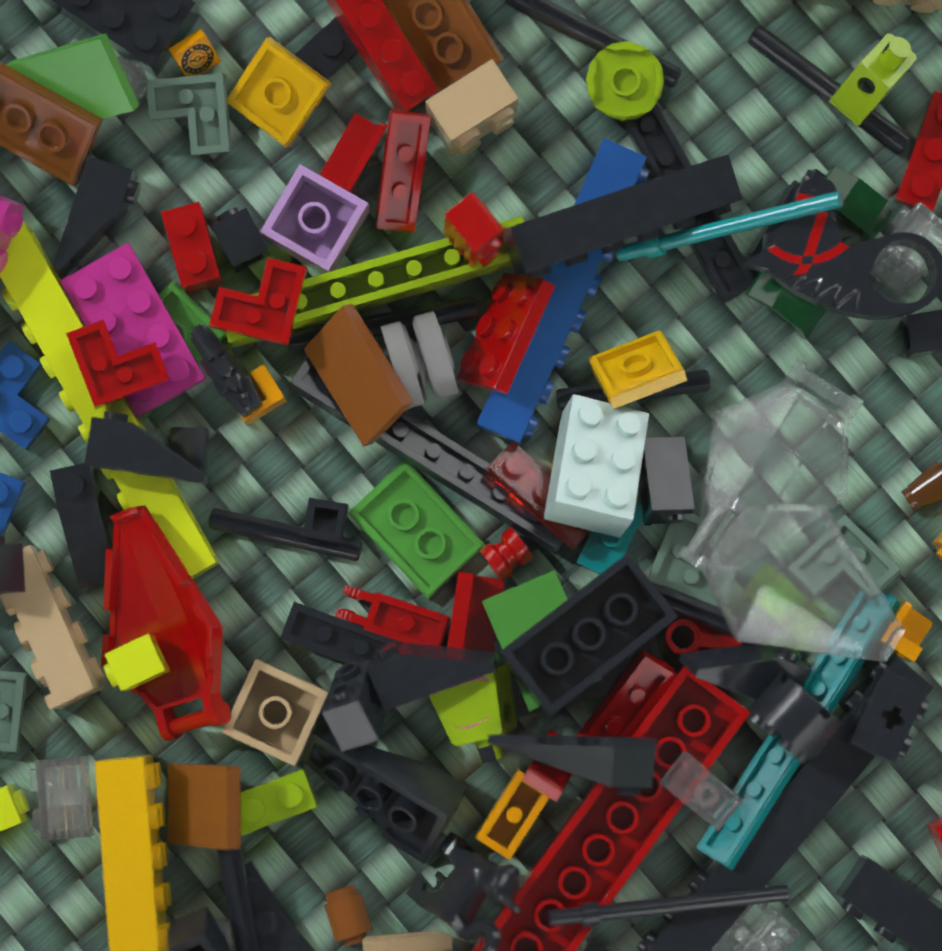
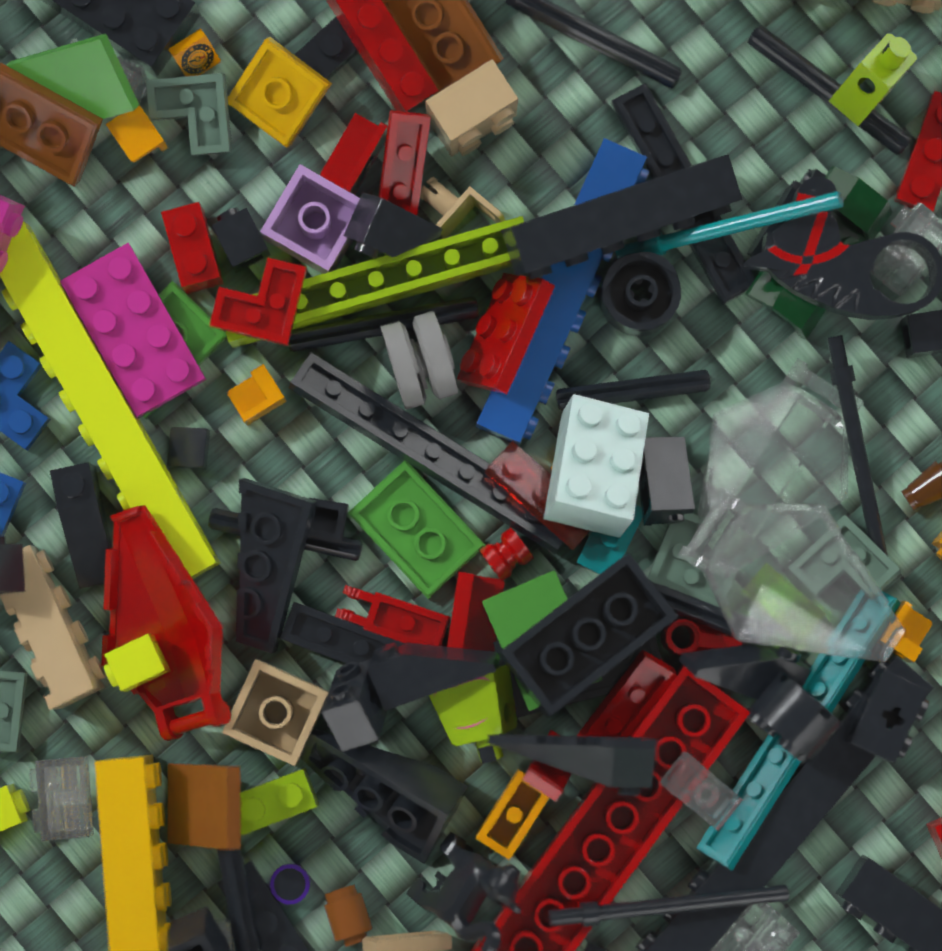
(97, 207): black slope -> none
(110, 375): red plate -> none
(128, 448): black slope -> none
(136, 134): none -> light orange panel
(226, 371): black hinge -> none
(271, 549): none -> black wing
(290, 883): none -> black tile
(358, 375): dark orange tile -> none
(387, 228): none -> black slope
(456, 208): none -> tan bracket
(474, 231): red brick -> none
(625, 81): lime tile -> none
(630, 273): none -> black brick
(637, 369): yellow tile -> none
(843, 375): none -> black bar

